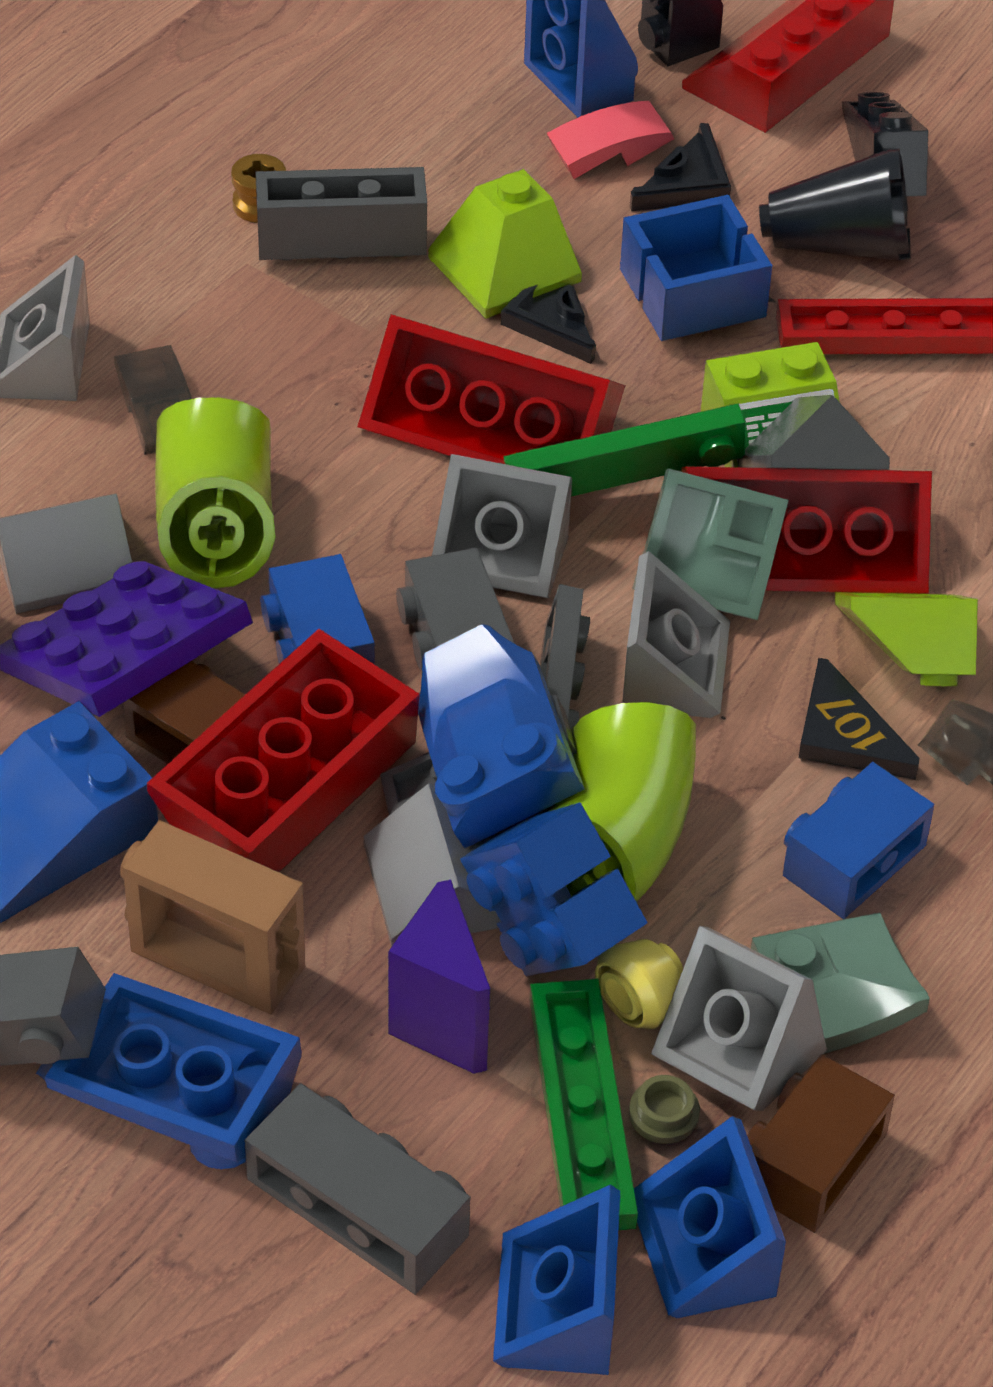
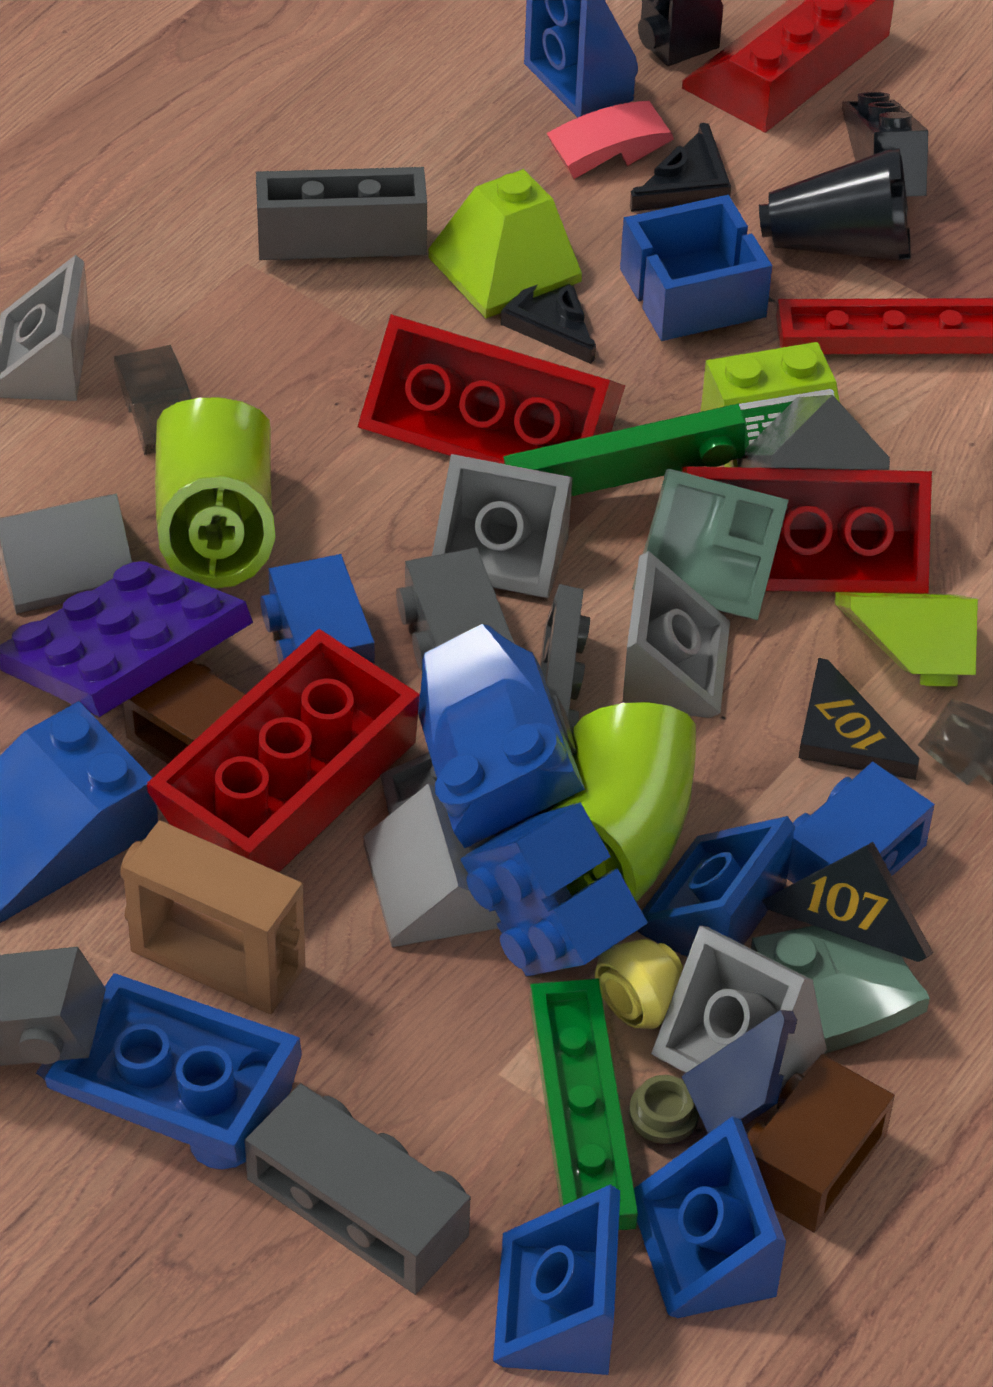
(244, 181): pearl gold wheel -> none
(439, 984): dark purple slope -> none
(721, 884): none -> blue slope
(743, 1075): none -> dark blue tile
(855, 901): none -> black tile

